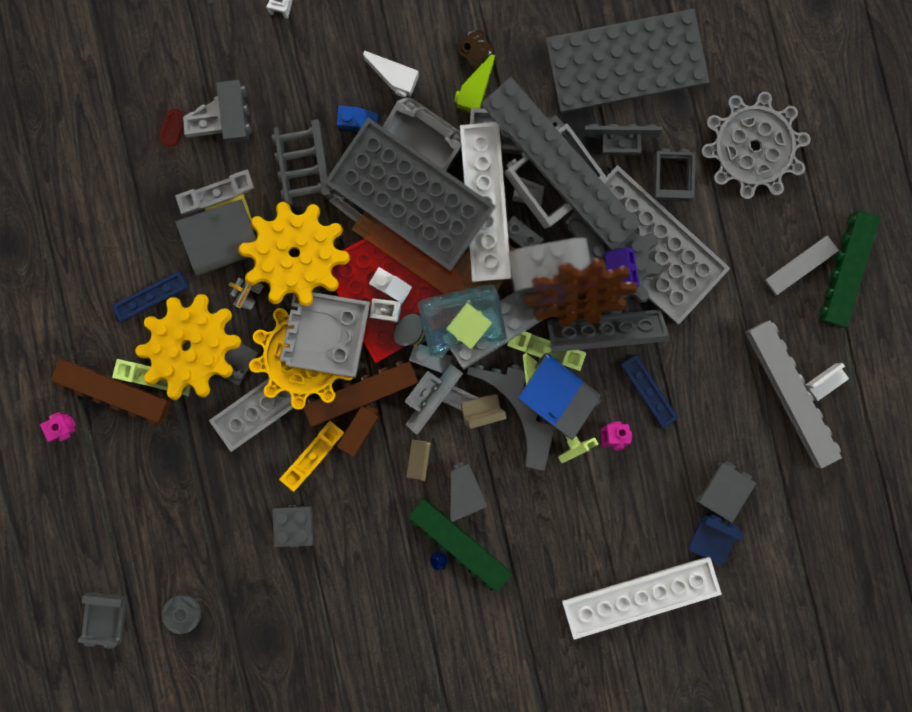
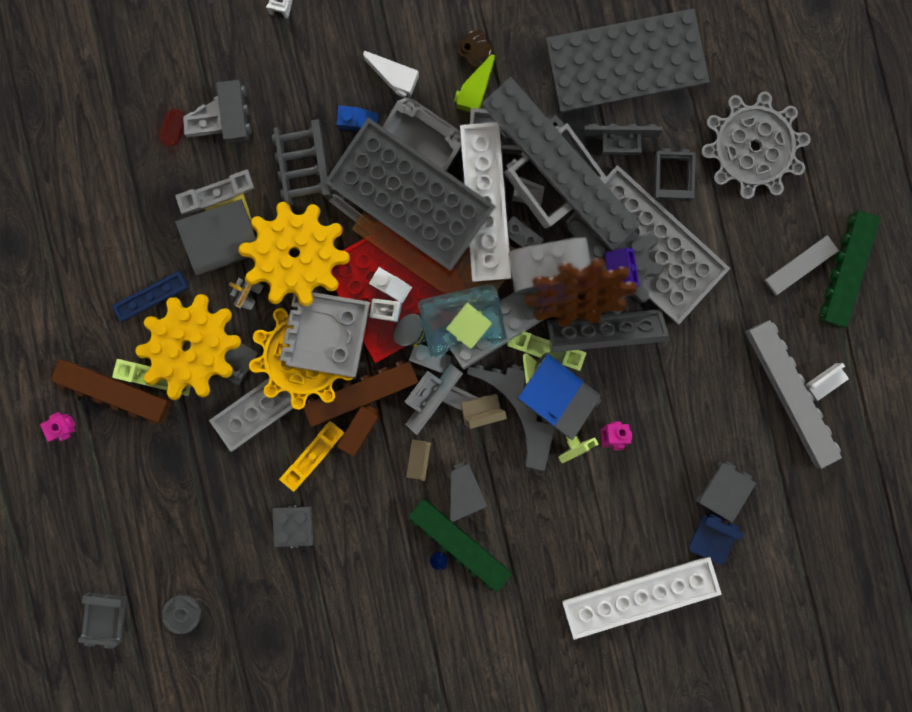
(649, 391): dark blue tile -> none

